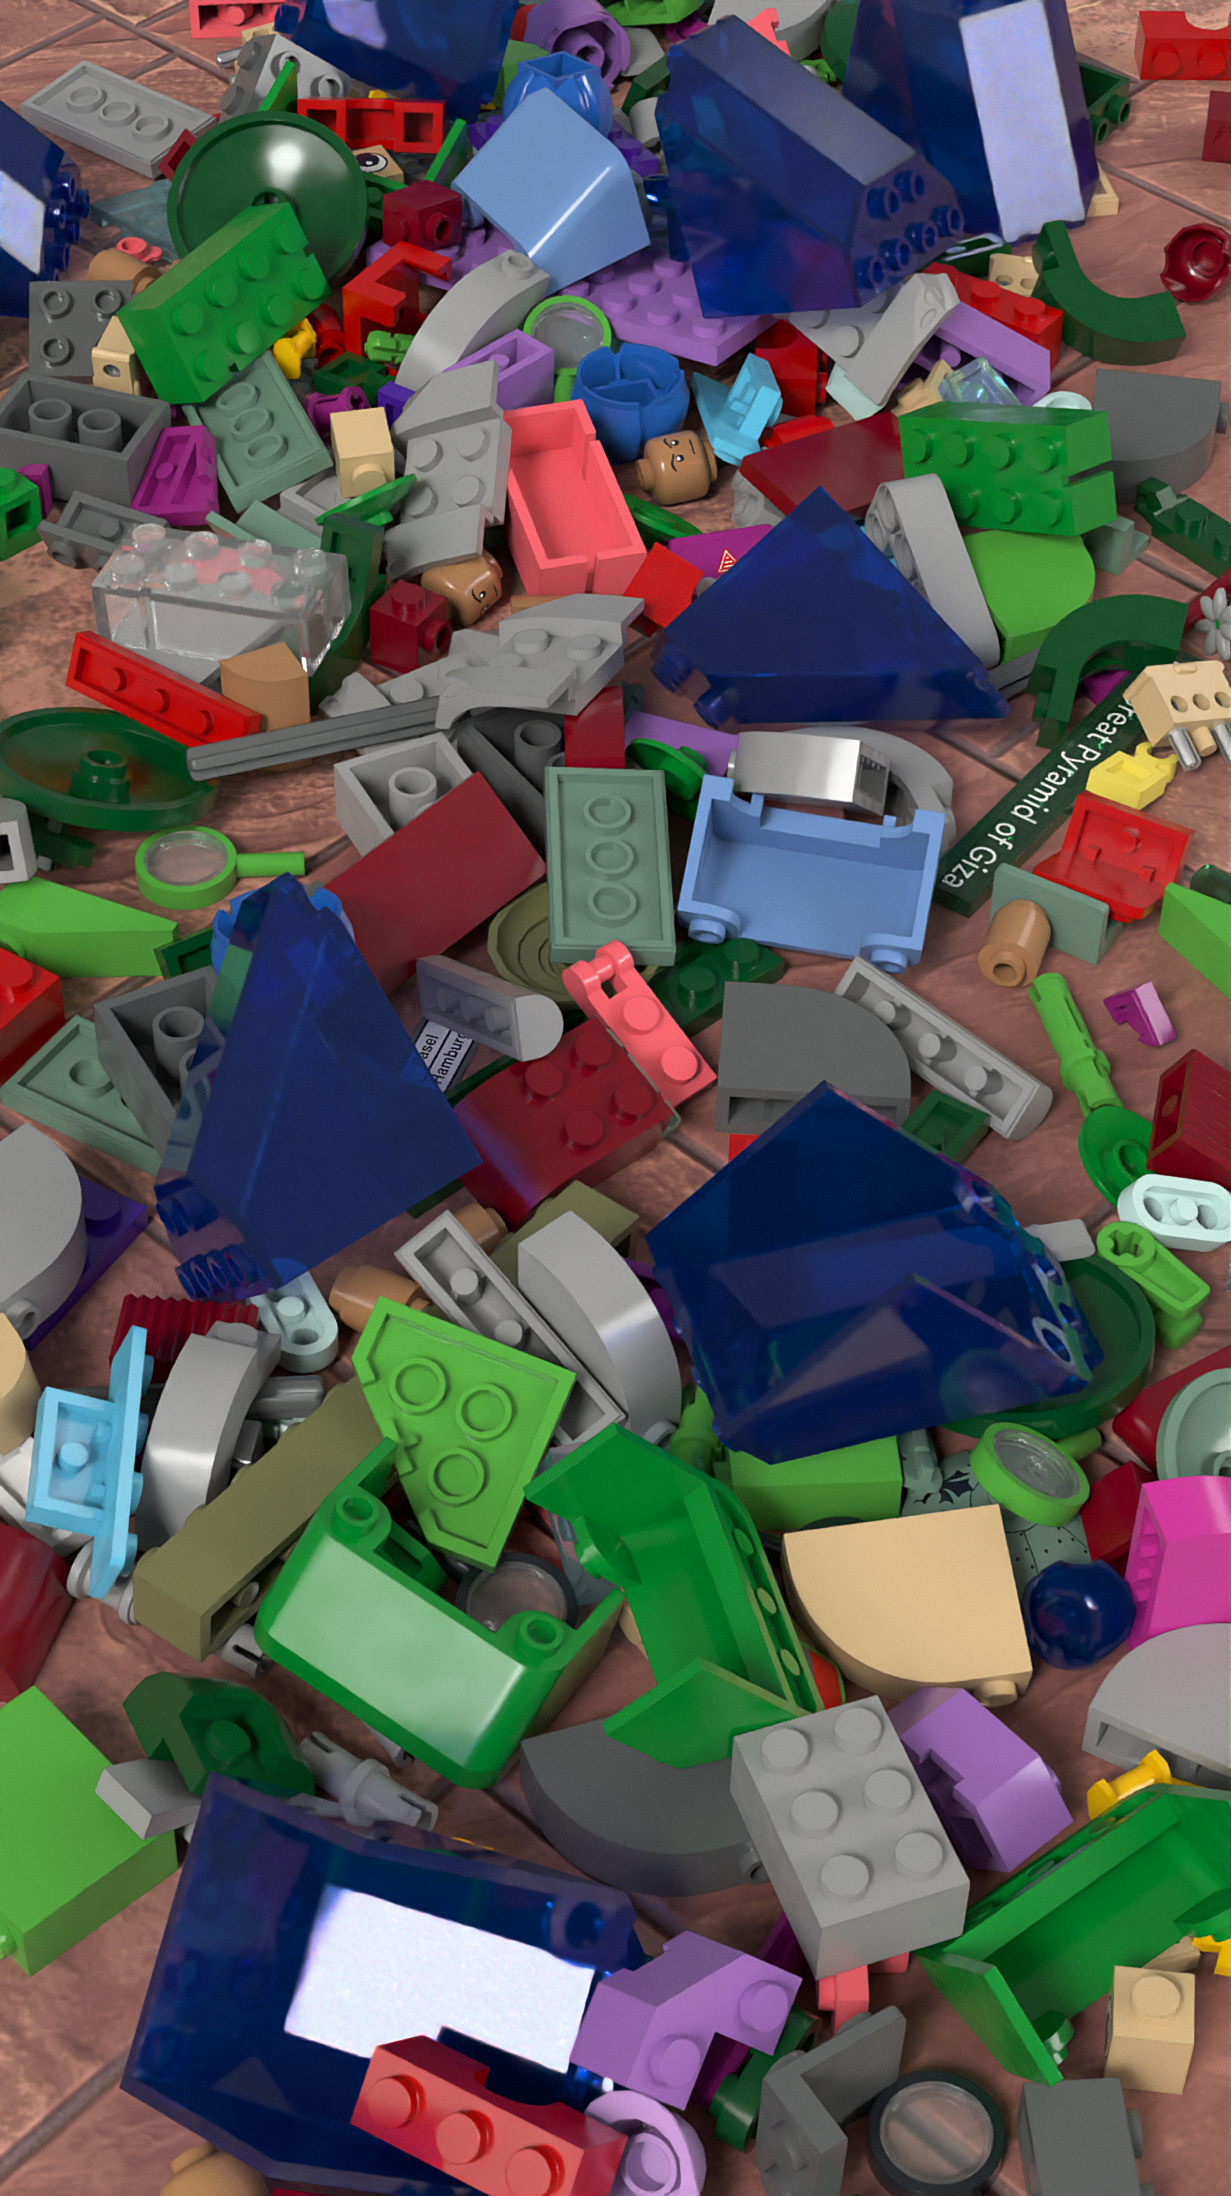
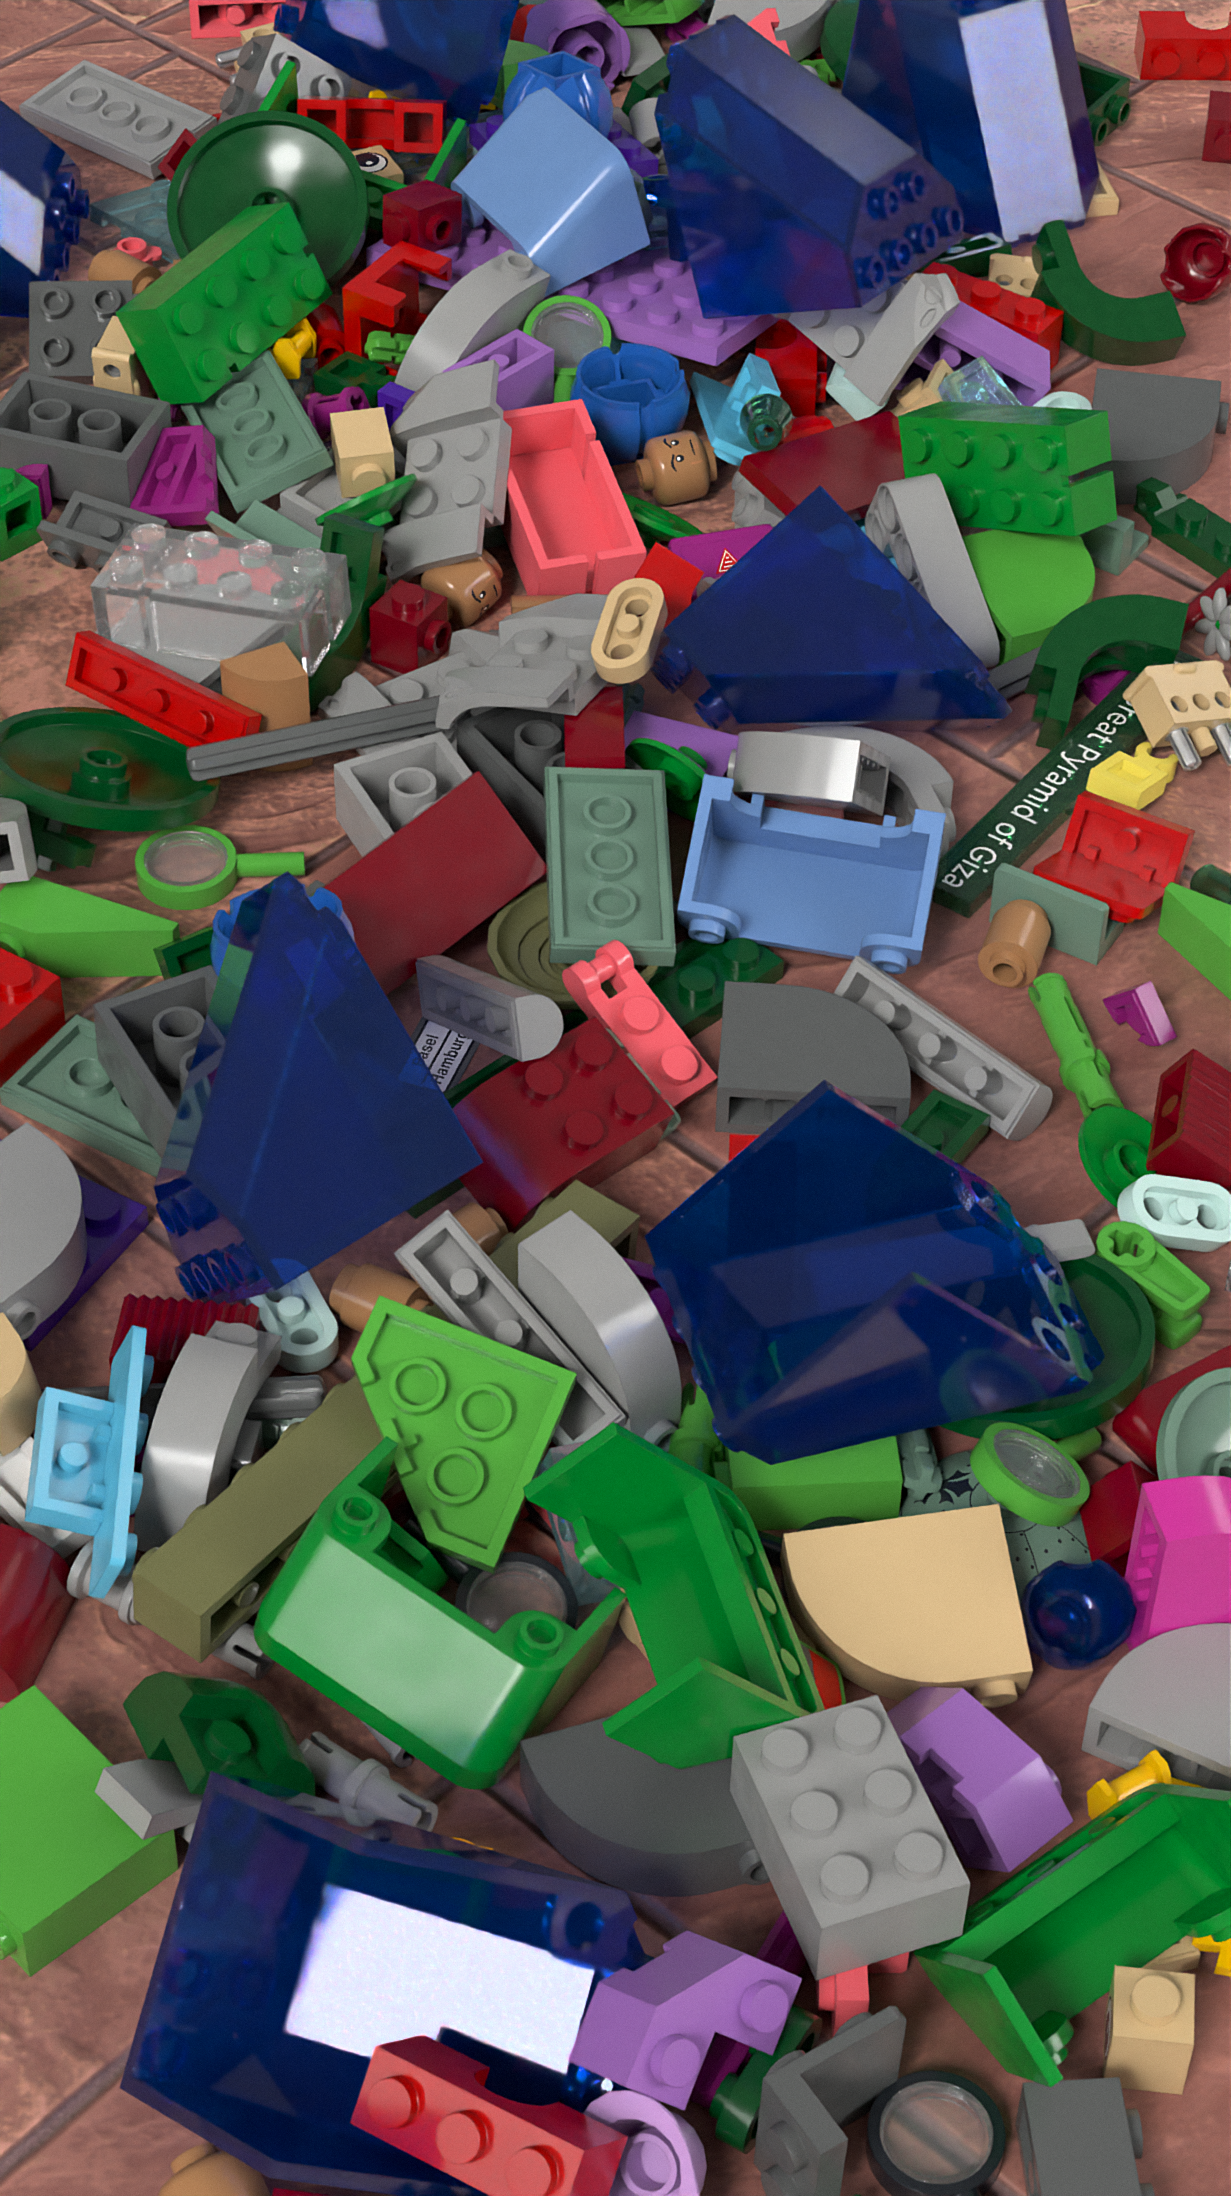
(628, 643): none -> tan plate
(767, 410): none -> clear green cone

